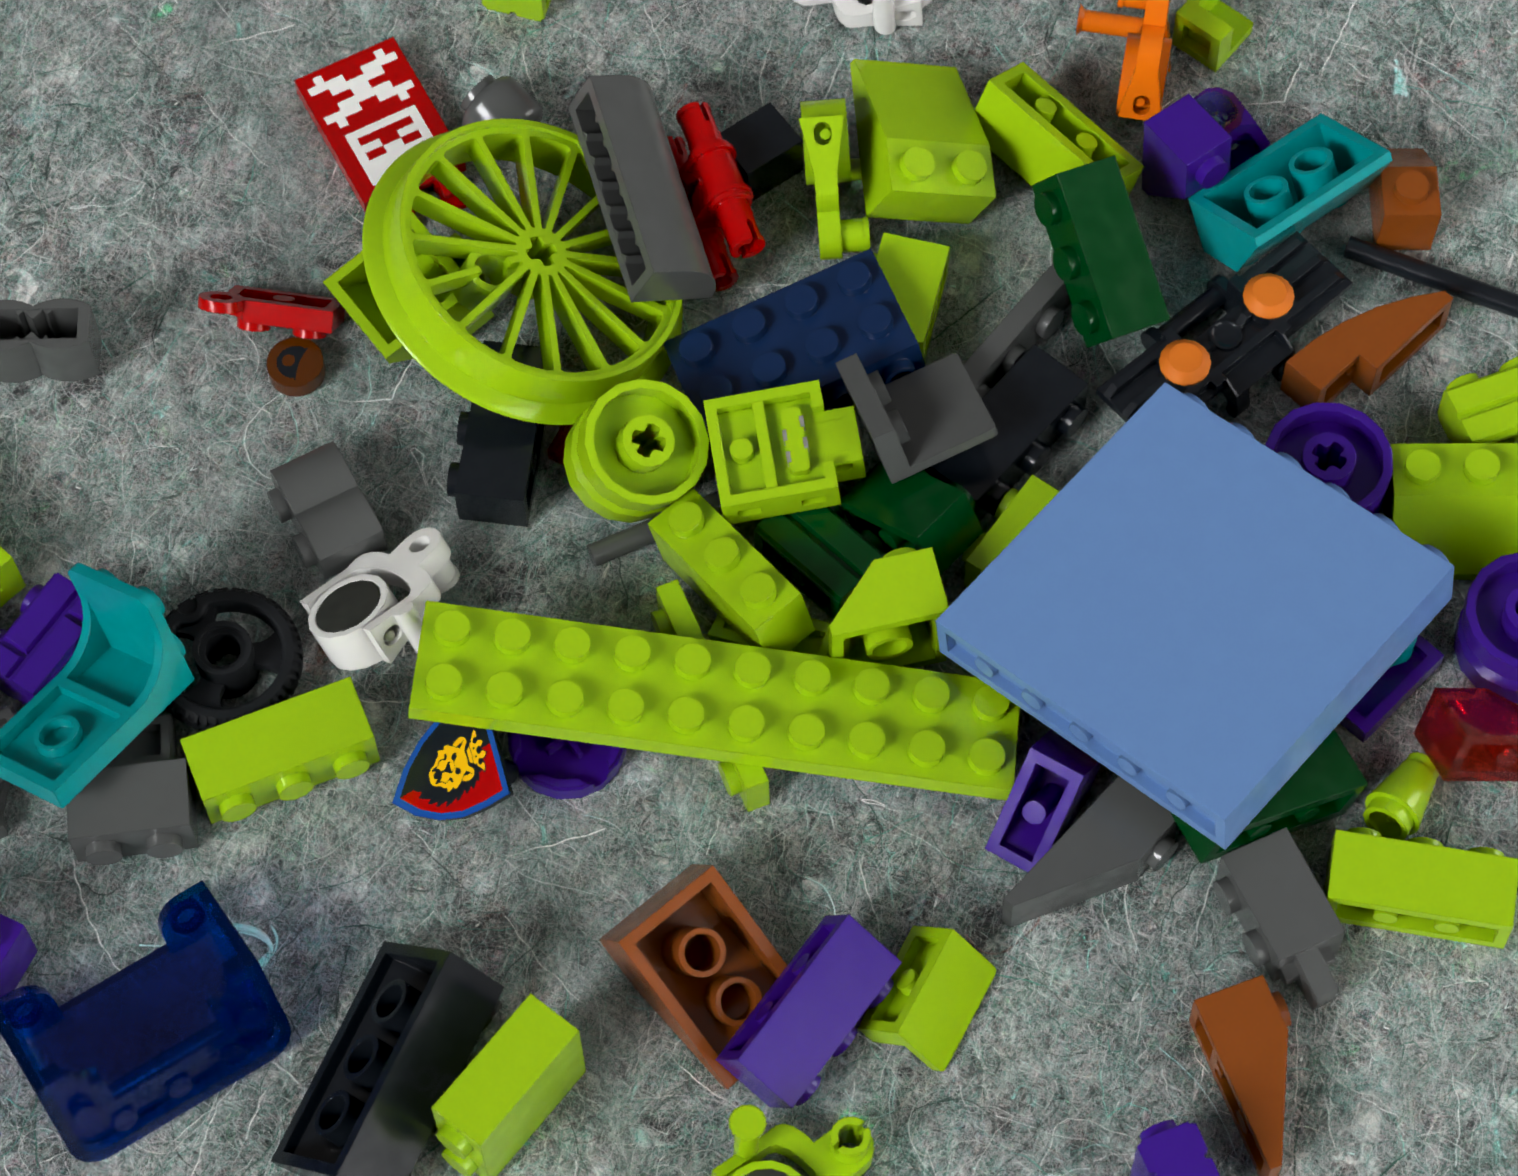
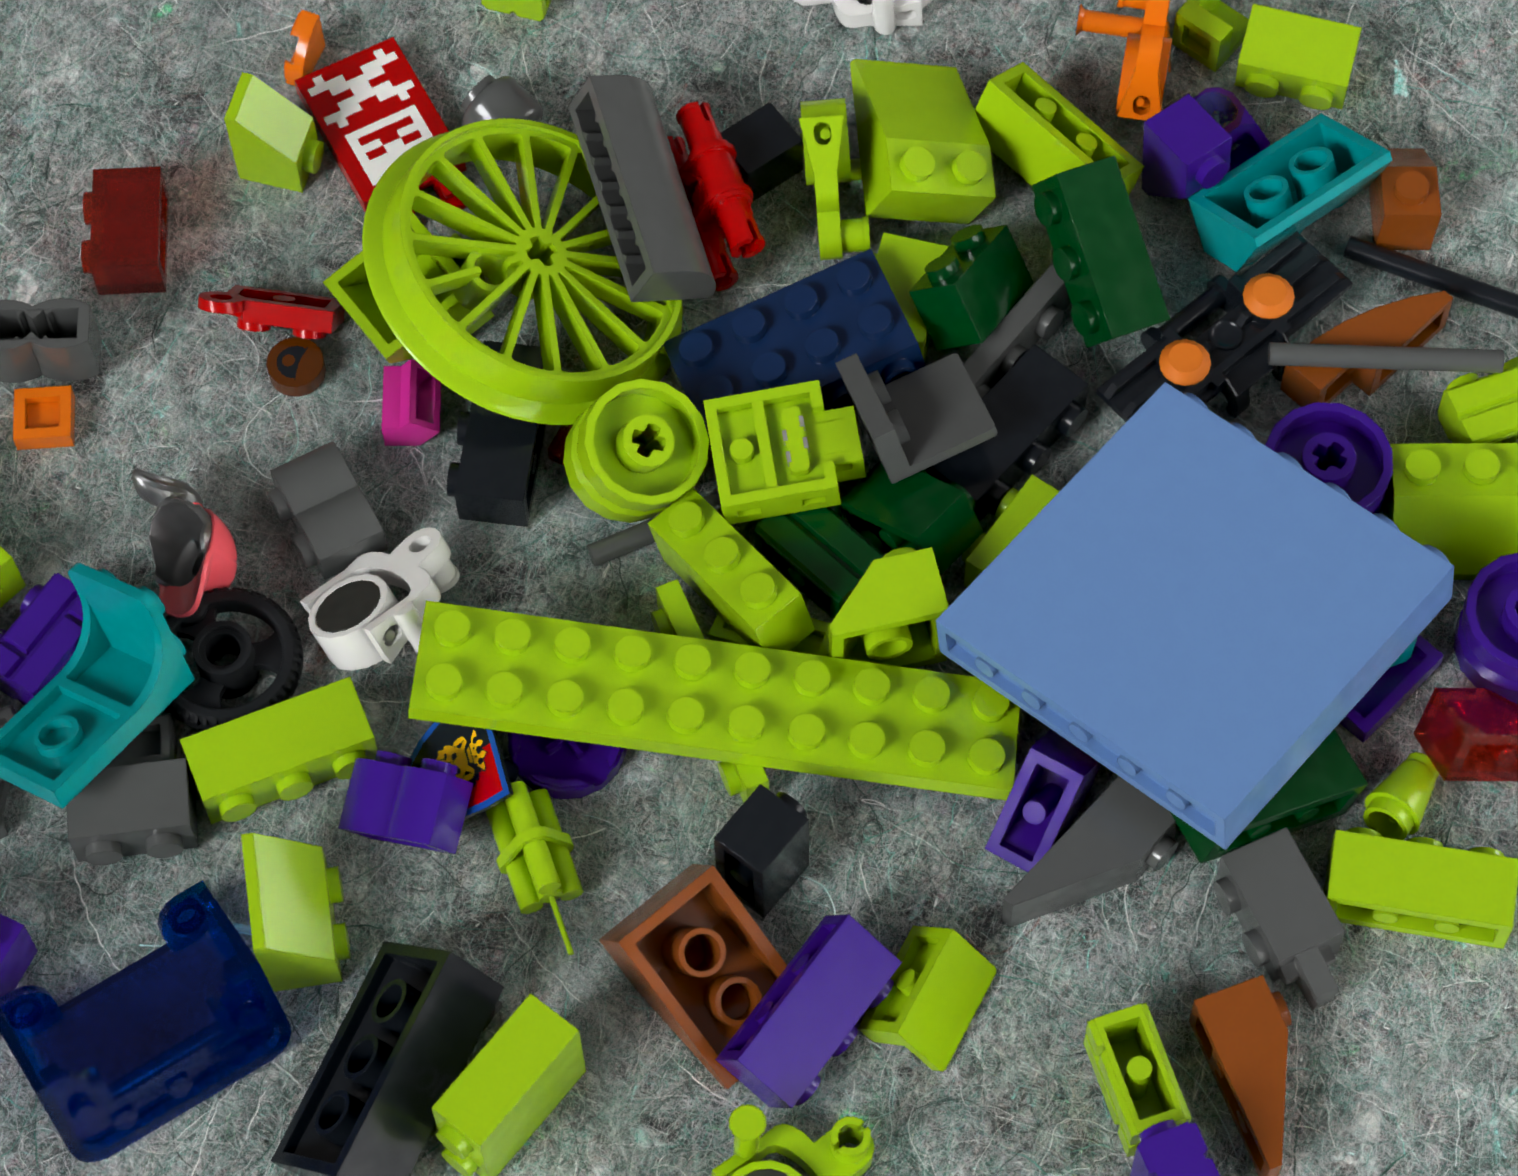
(44, 417): none -> orange tile
(127, 231): none -> clear red brick
(186, 542): none -> flat silver hair
(271, 136): none -> lime slope
(293, 912): none -> lime slope
(309, 46): none -> orange tile
(406, 803): none -> dark purple brick
(410, 405): none -> dark pink piece
(535, 852): none -> lime piece
(763, 848): none -> black brick
(971, 286): none -> dark green brick
(1134, 1073): none -> lime brick
(1297, 57): none -> lime brick
(1385, 357): none -> dark grey bar

